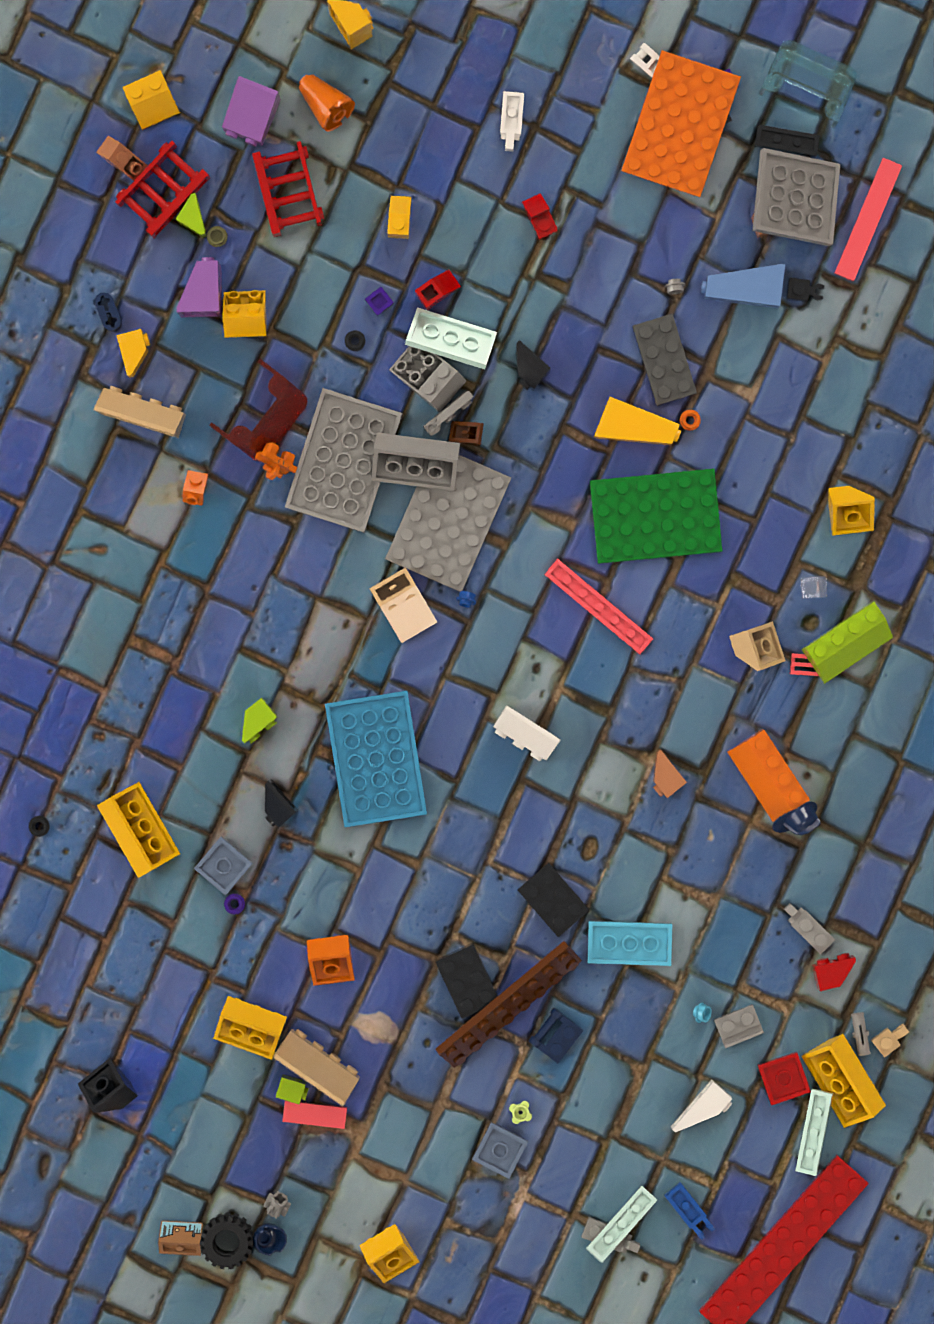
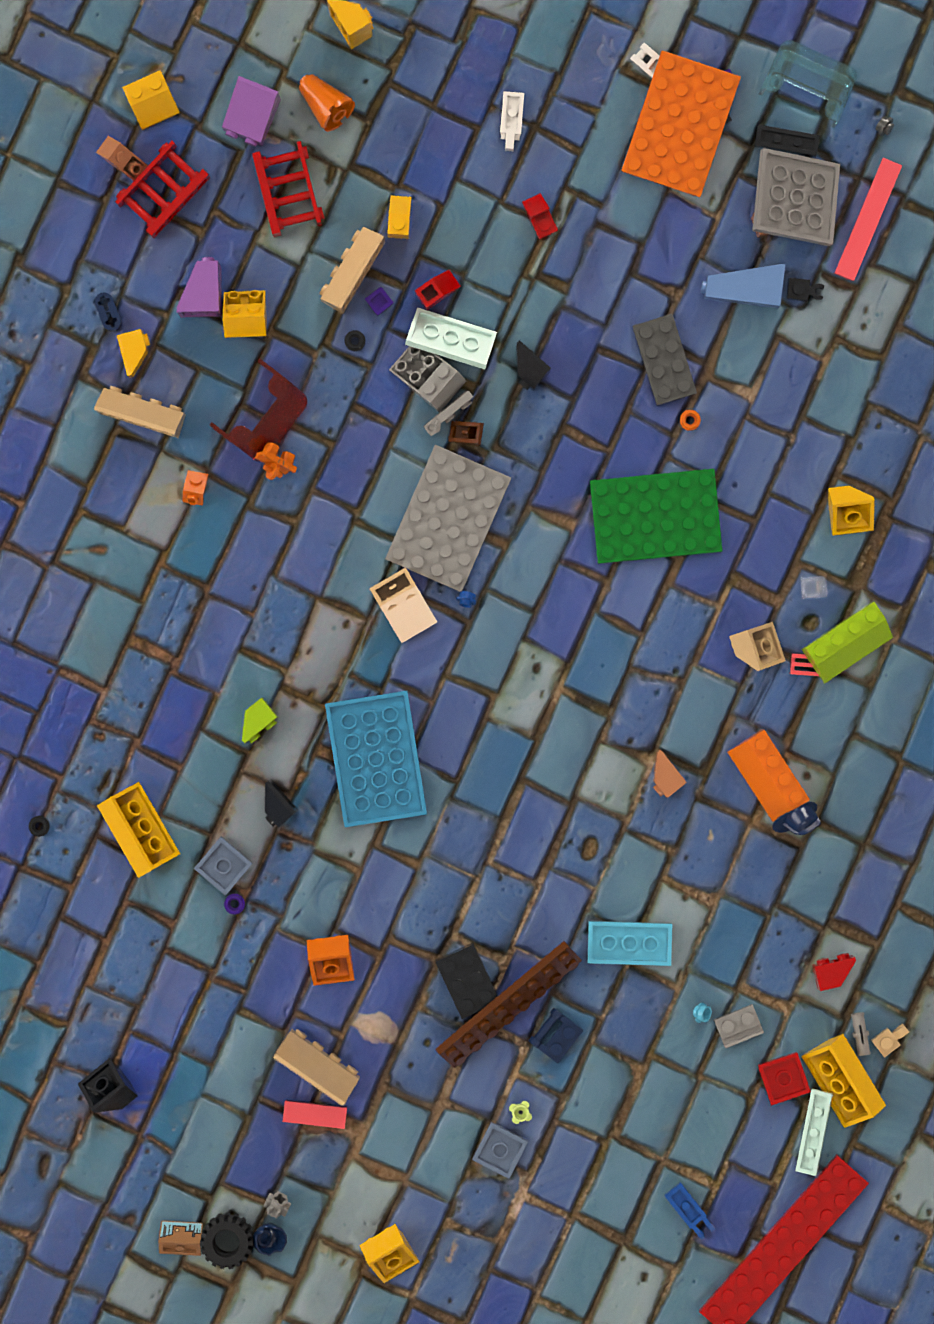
(191, 216): lime slope -> none
(217, 236): olive plate -> none
(249, 1027): yellow slope -> none
(292, 1089): lime brick -> none
(338, 460): light grey plate -> none
(353, 269): none -> tan slope
(415, 461): light grey slope -> none
(525, 734): white slope -> none
(553, 899): black plate -> none
(594, 1227): light grey hinge -> none
(598, 606): coral tile -> none
(621, 1224): light aqua plate -> none
(632, 424): yellow slope -> none
(675, 286): light grey plate -> none
(705, 1106): white slope -> none
(809, 929): light grey hinge -> none
(885, 125): none -> dark grey plate

